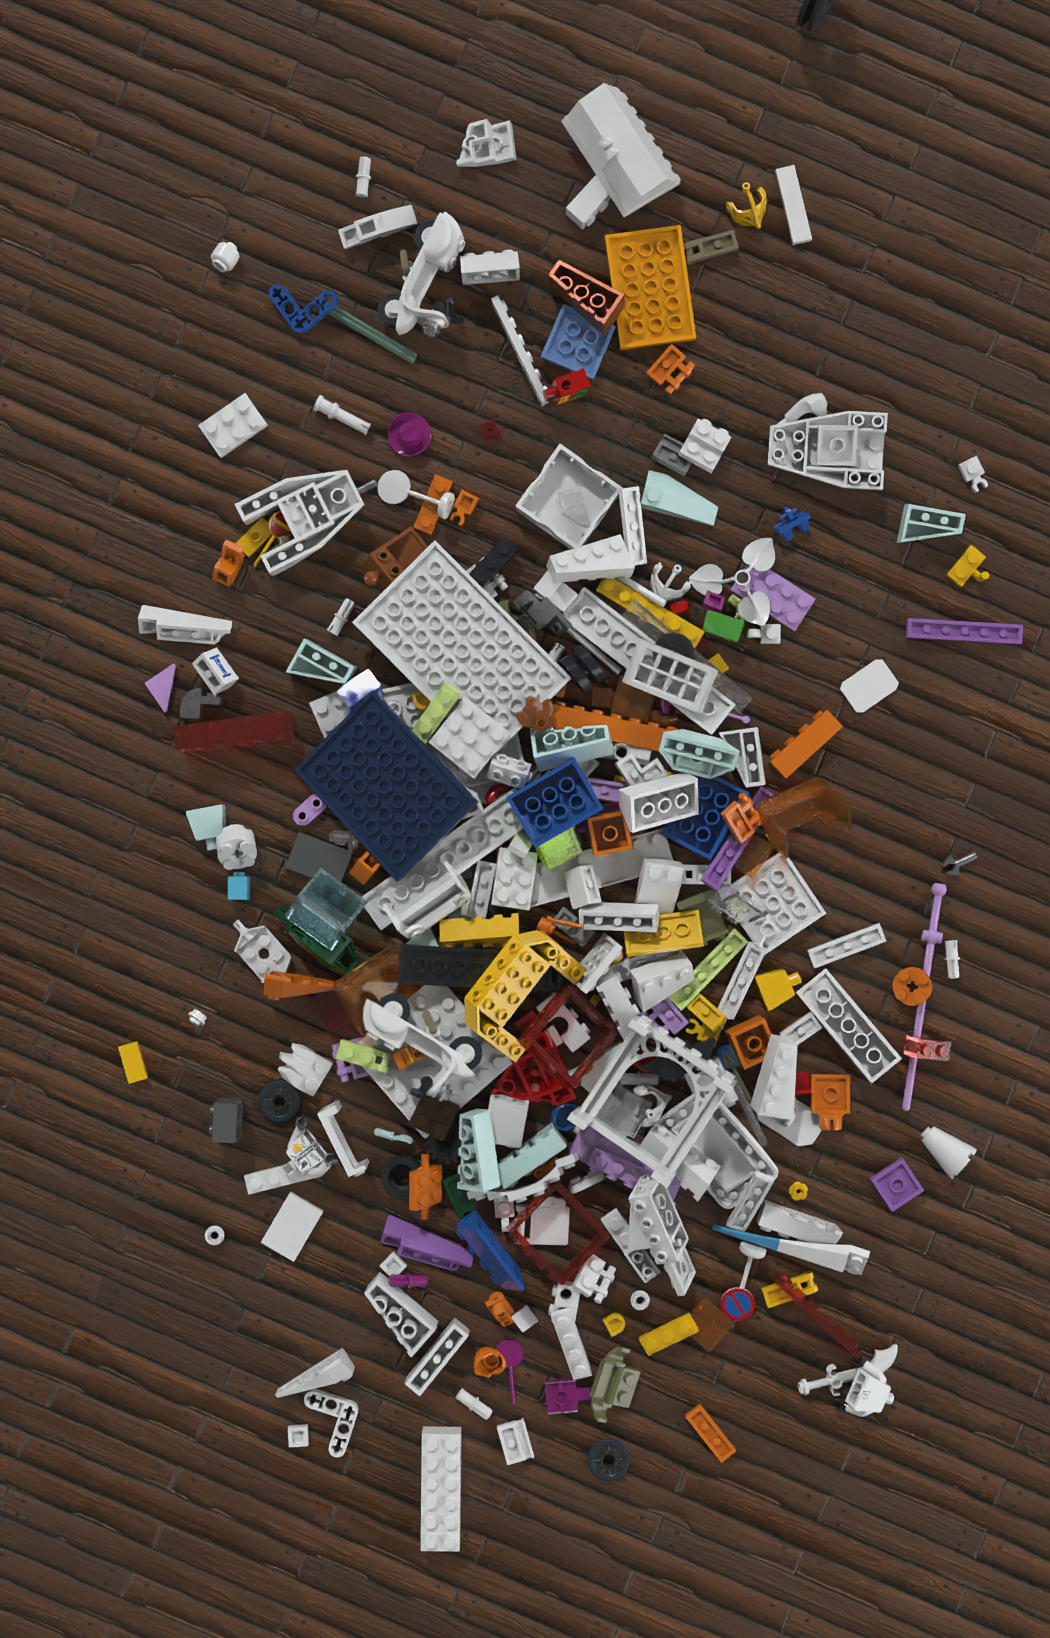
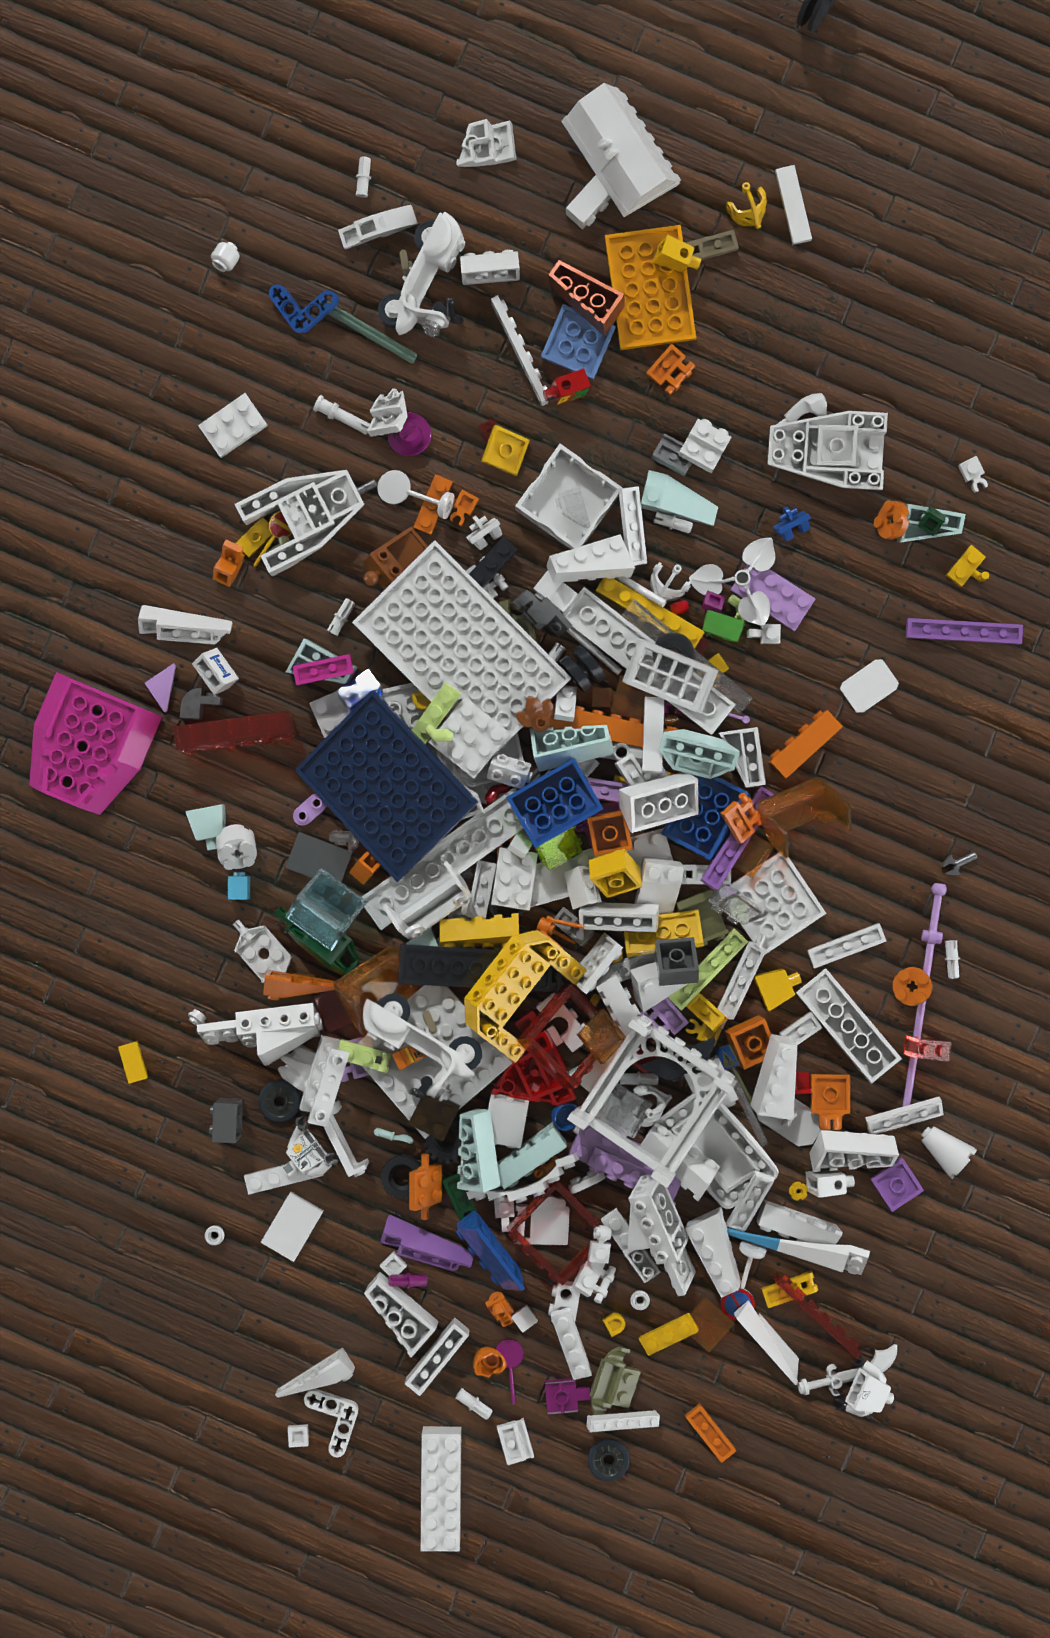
(115, 742): none -> dark pink wedge
(279, 1034): none -> white wedge
(323, 669): none -> dark pink plate
(324, 1080): none -> white fence
(388, 414): none -> white plate
(439, 735): none -> yellowish green arm
(491, 527): none -> white hips
(505, 450): none -> yellow tile
(565, 703): none -> white plate
(599, 1249): none -> white plate
(601, 1036): none -> clear orange plate
(615, 873): none -> yellow brick
(622, 1421): none -> white piece
(652, 734): none -> white tile
(673, 522): none -> white axle
(676, 255): none -> yellow torso
(676, 961): none -> dark grey brick
(714, 1248): none -> white wedge
(768, 1340): none -> white wedge
(828, 1183): none -> white torso
(850, 1149): none -> white wedge
(883, 521): none -> orange plate
(904, 1116): none -> white tile
(931, 521): none -> dark green slope

